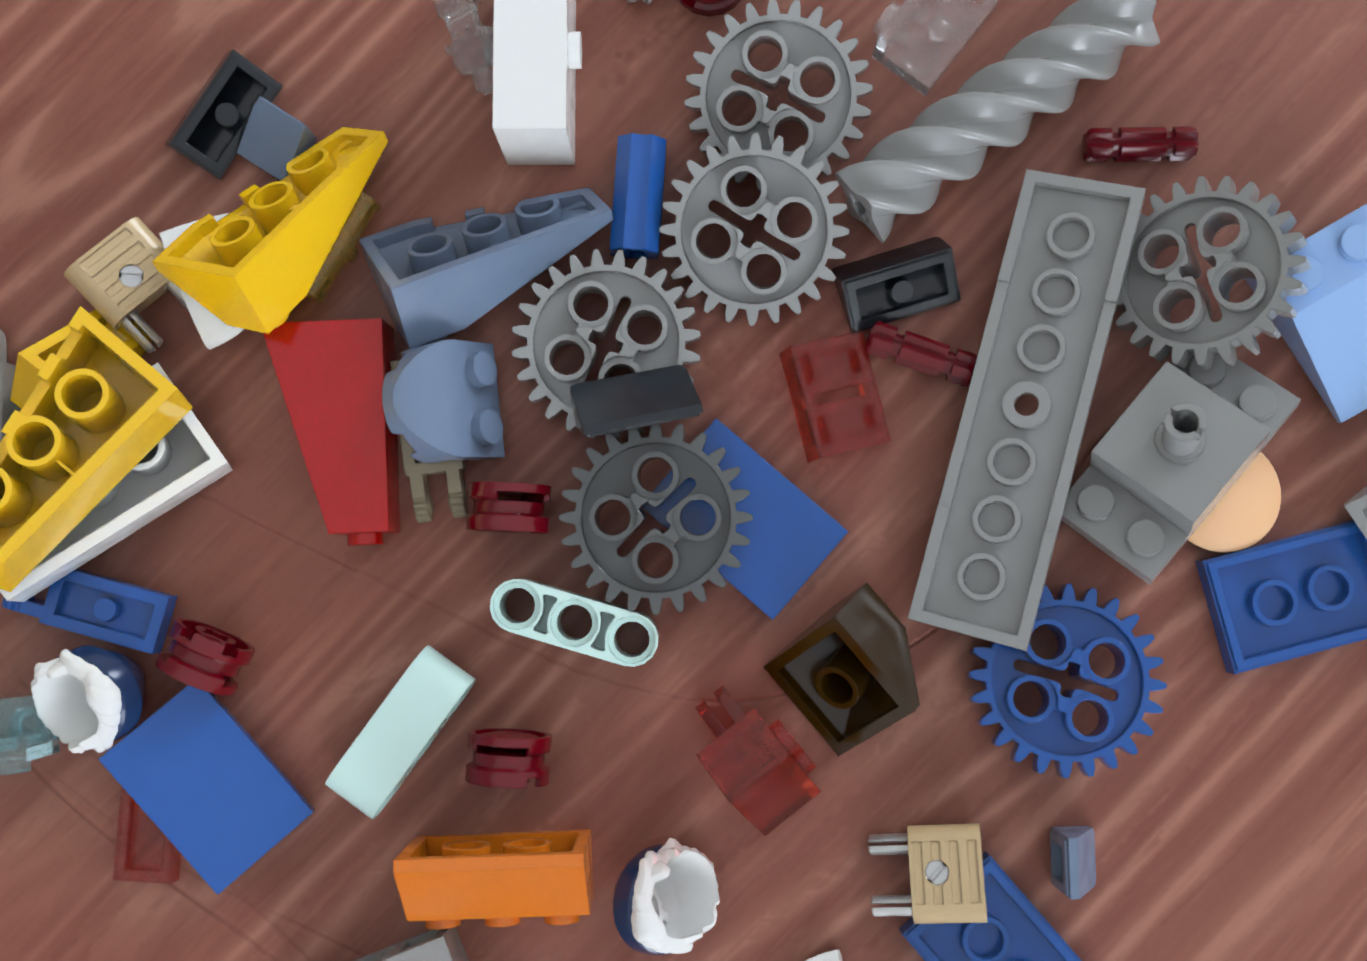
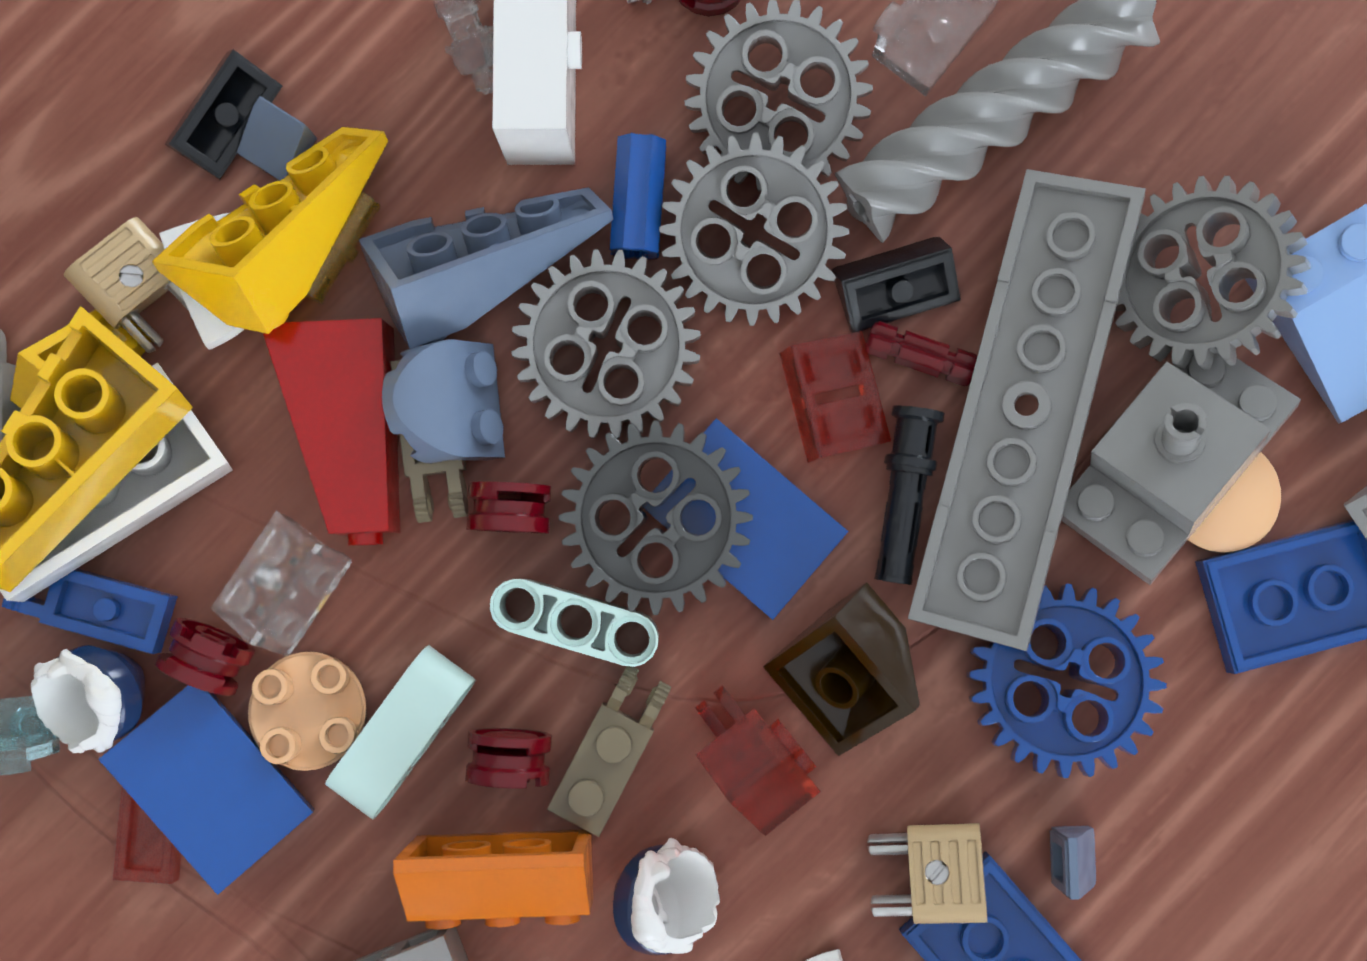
(280, 586): none -> clear bracket
(306, 711): none -> light nougat dish
(607, 757): none -> dark tan hinge
(634, 400): black slope -> none
(909, 467): none -> black pin
(1140, 144): dark red axle -> none

